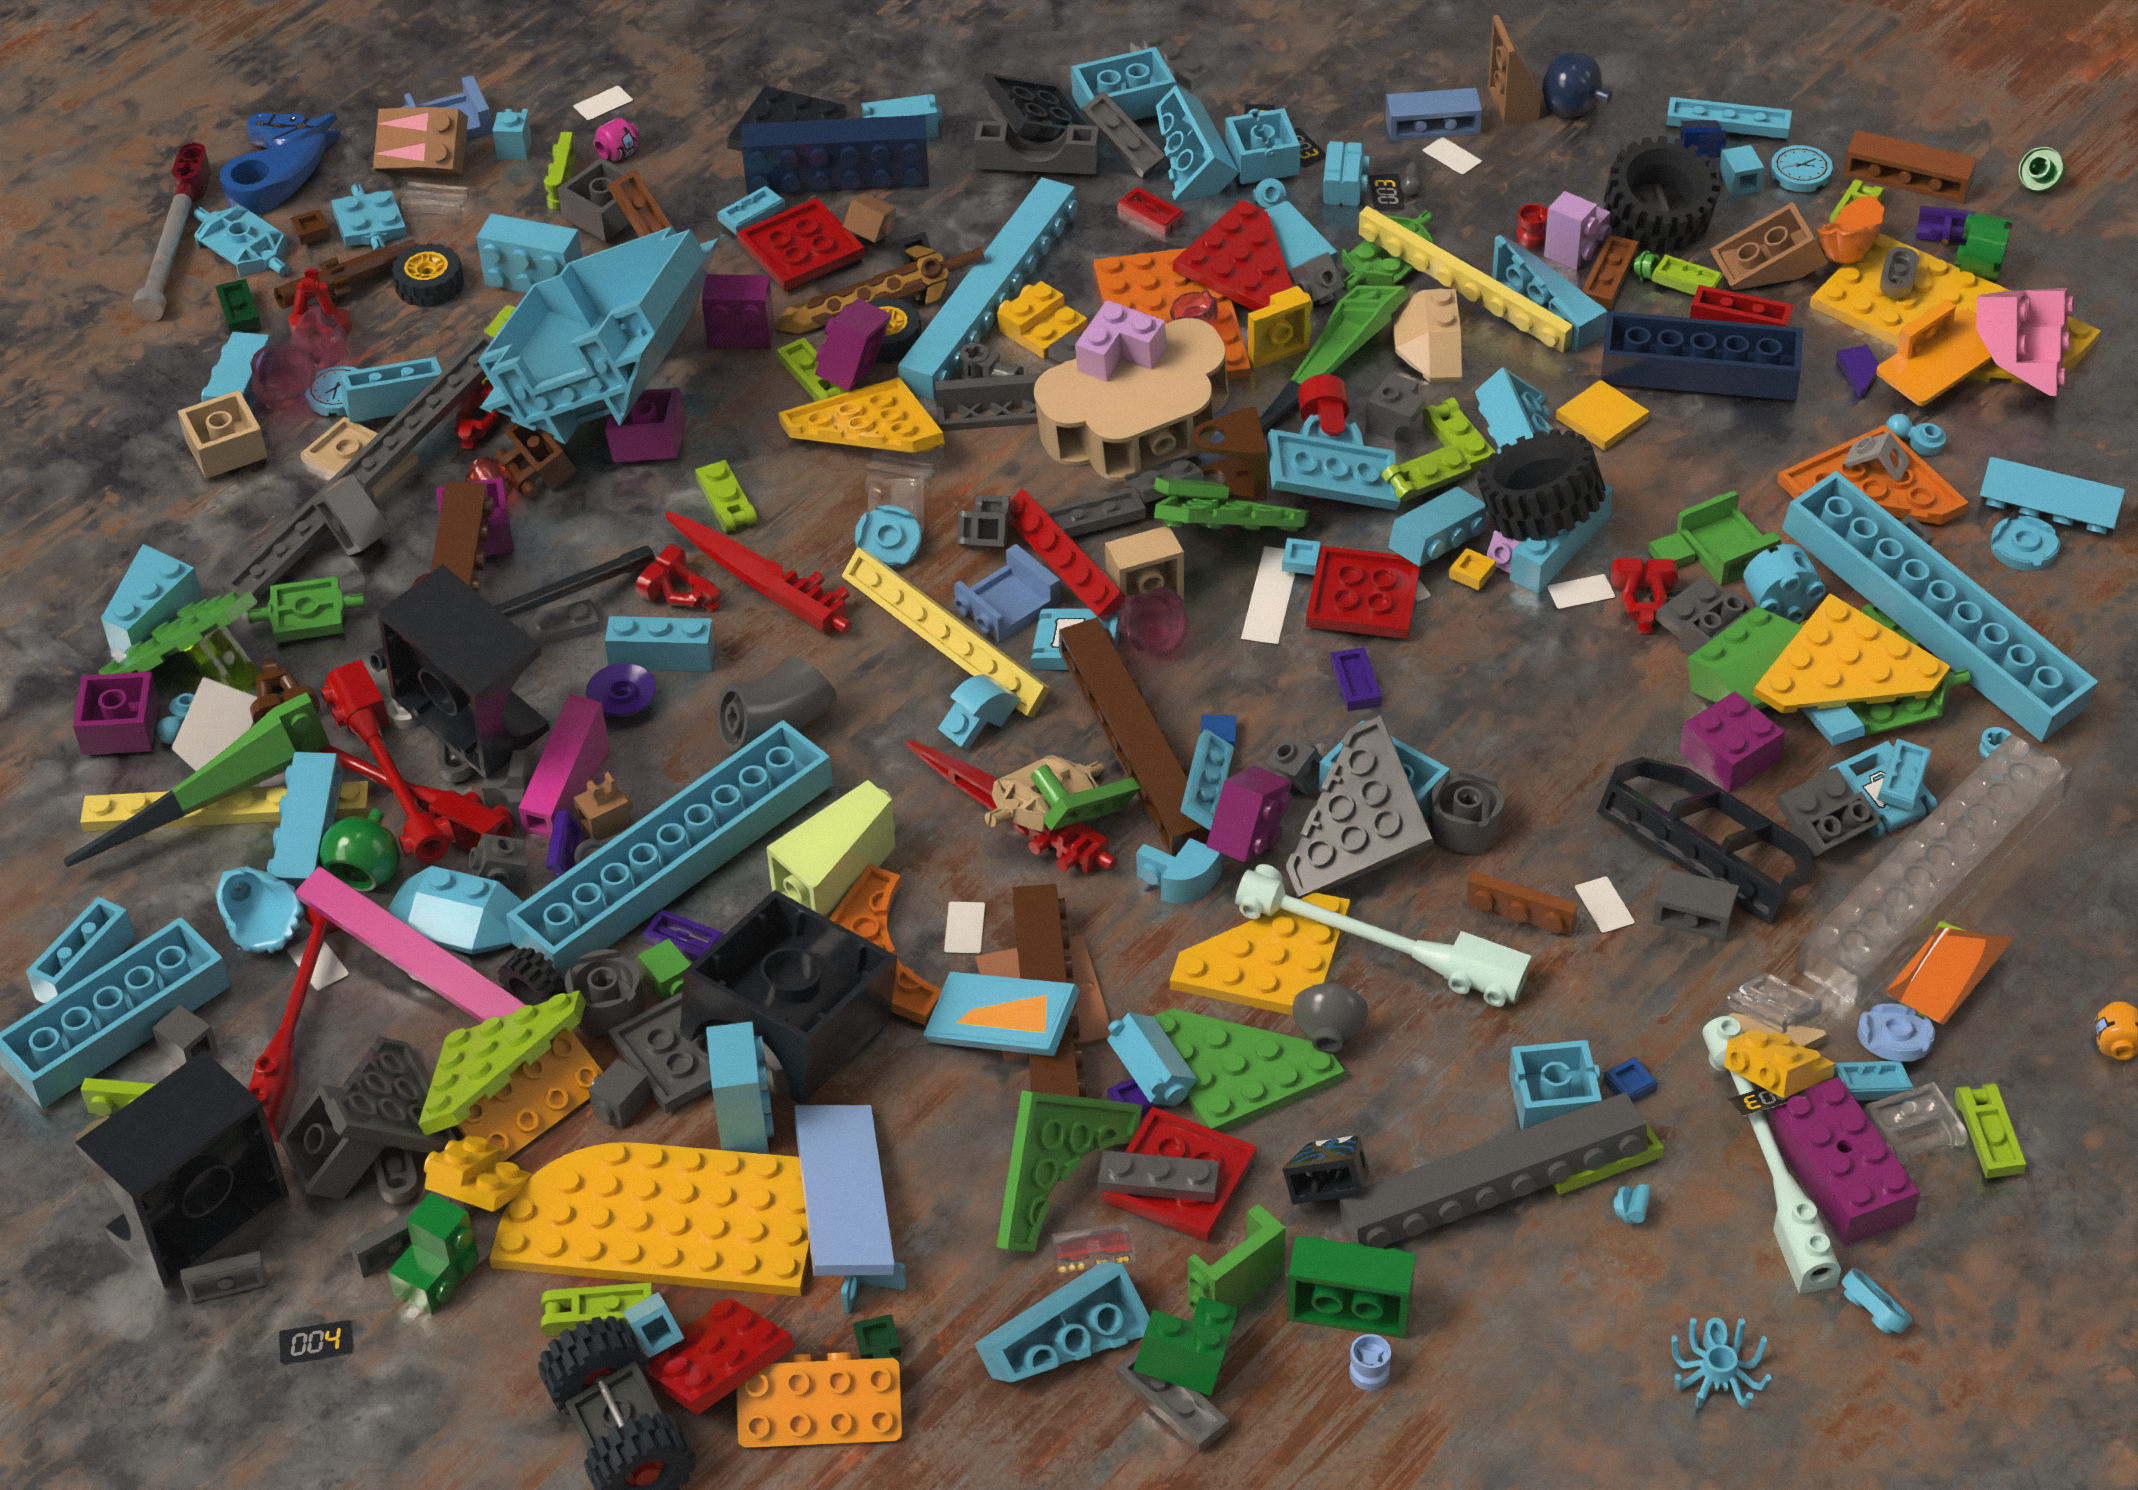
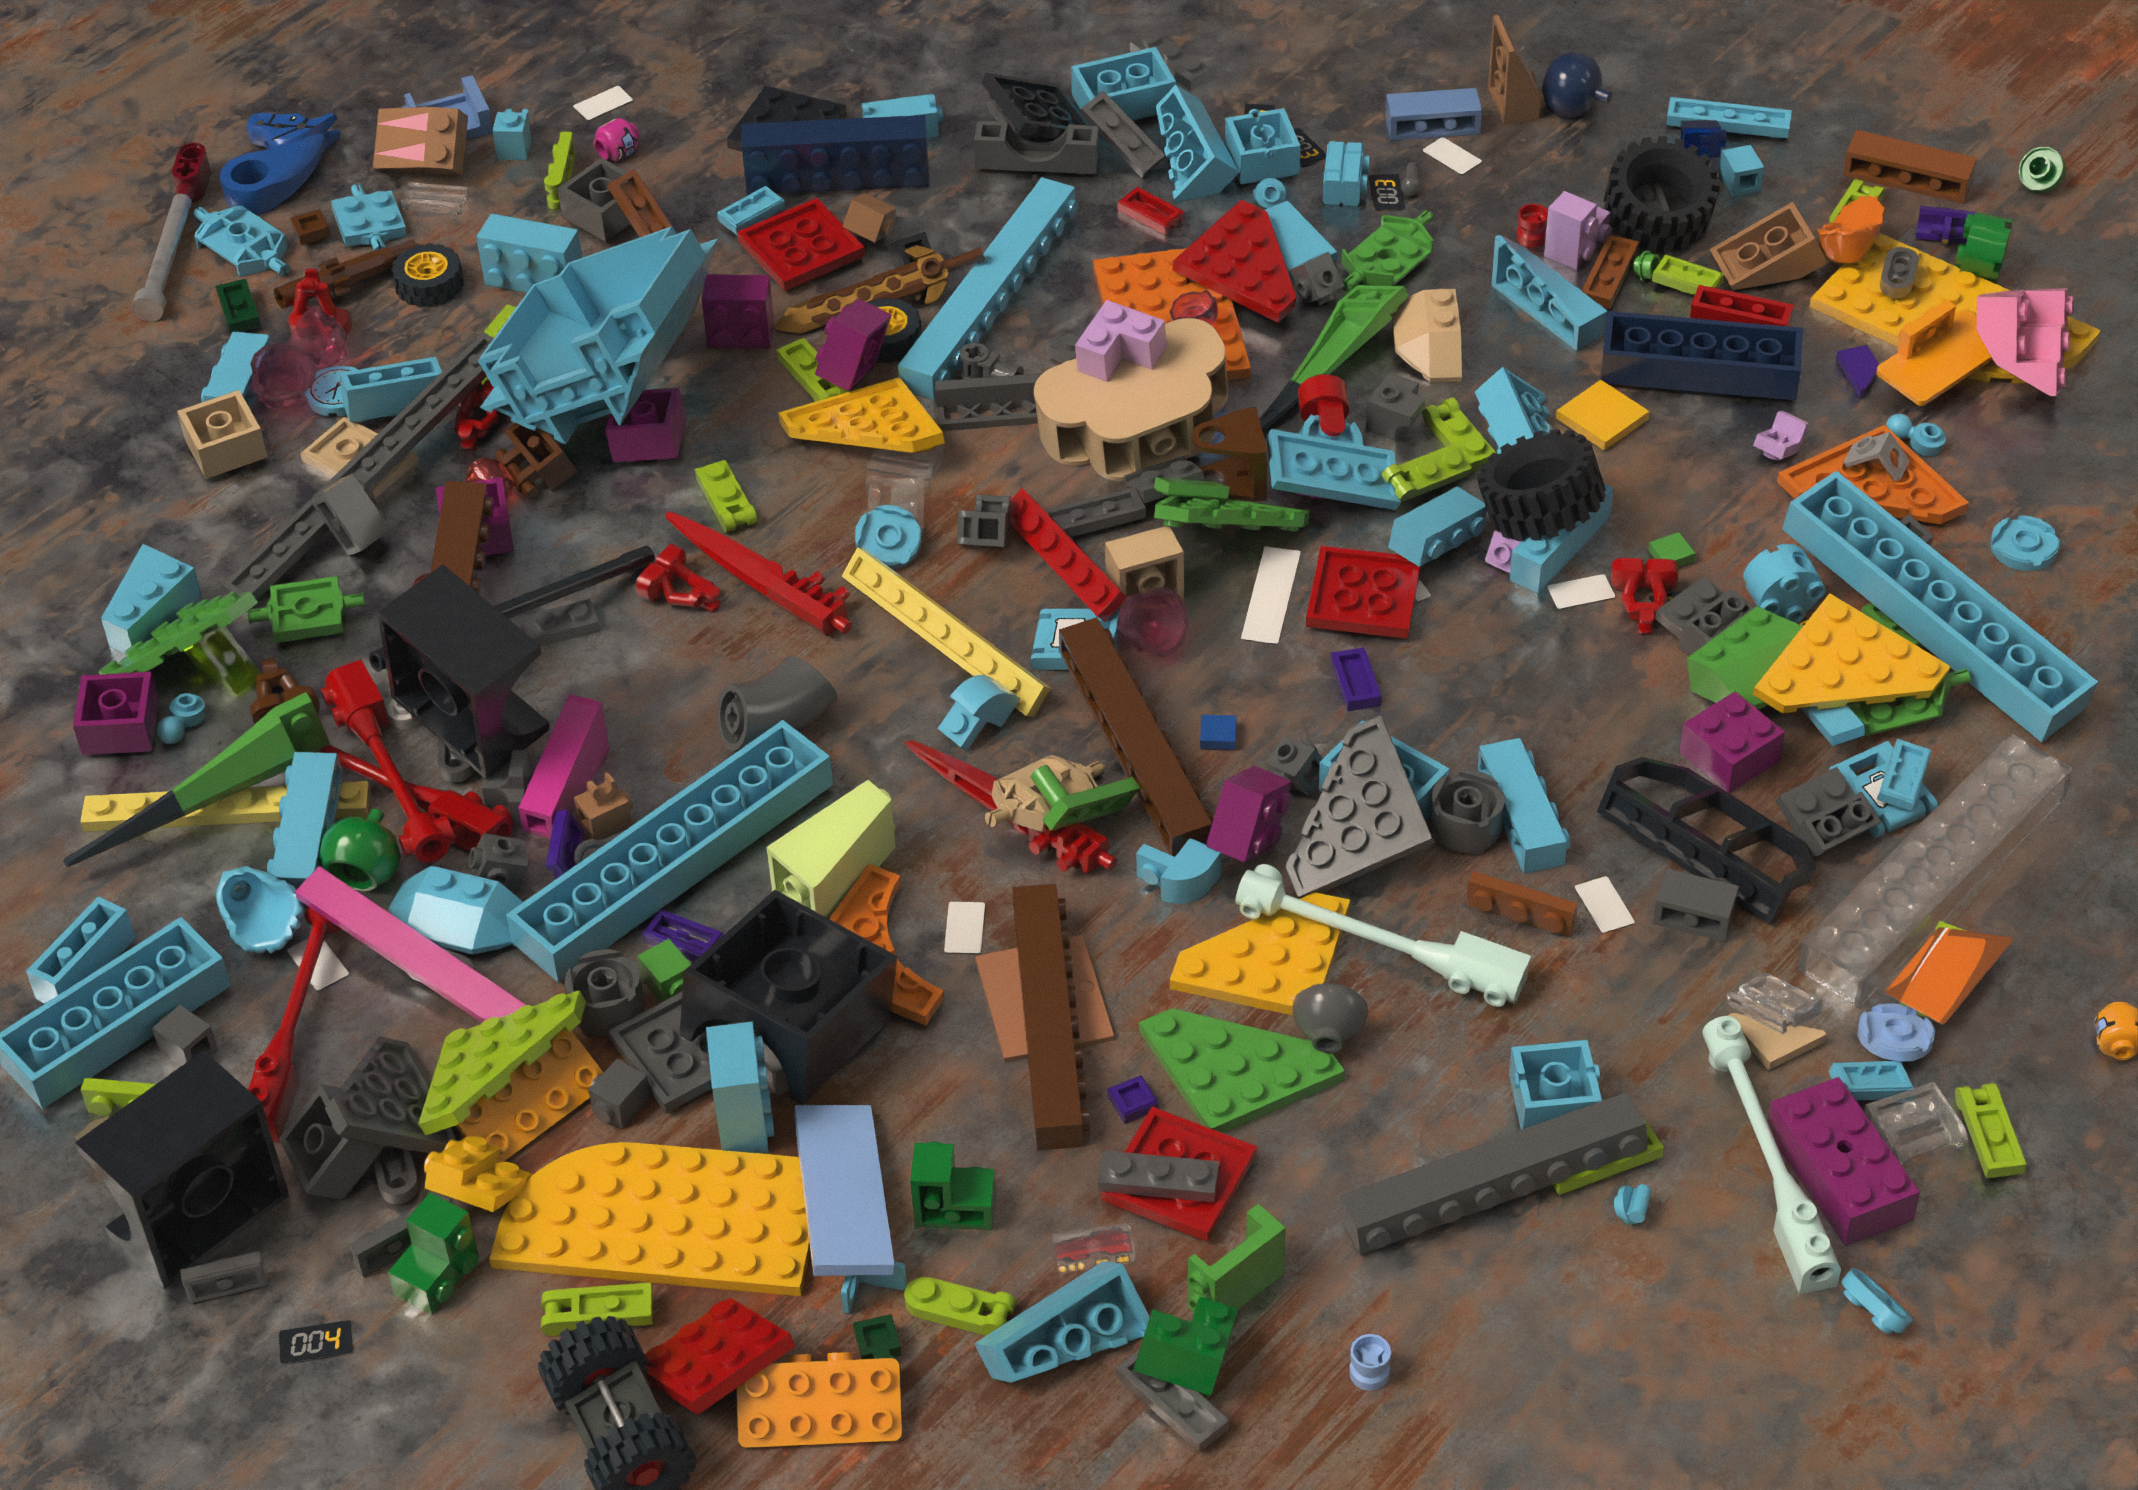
(212, 722): white sticker -> none
(531, 977): black tyre -> none
(622, 689): dark purple dish -> none
(653, 1325): medium azure brick -> none
(661, 643): medium azure brick -> none
(950, 1194): none -> green brick
(958, 1305): none -> lime plate
(1001, 1013): medium azure tile -> none
(1009, 596): medium blue panel -> none
(1039, 318): yellow plate -> none
(1048, 1147): bright green plate -> none
(1151, 1059): medium azure brick -> none
(1206, 778): medium azure tile -> none
(1280, 328): yellow plate -> none
(1301, 556): medium azure plate -> none
(1335, 1170): black torso -> none
(1350, 1286): green brick -> none
(1465, 279): light yellow plate -> none
(1472, 569): yellow plate -> none
(1528, 815): none -> medium azure brick
(1630, 1078): blue tile -> none
(1719, 1361): medium azure animal -> none
(1723, 537): bright green panel -> none
(1758, 1101): black sticker -> none
(1776, 1062): yellow plate -> none
(1783, 438): none -> lavender bracket
(1801, 168): medium azure tile -> none
(1990, 738): medium azure bush -> none
(2052, 493): medium azure wedge -> none

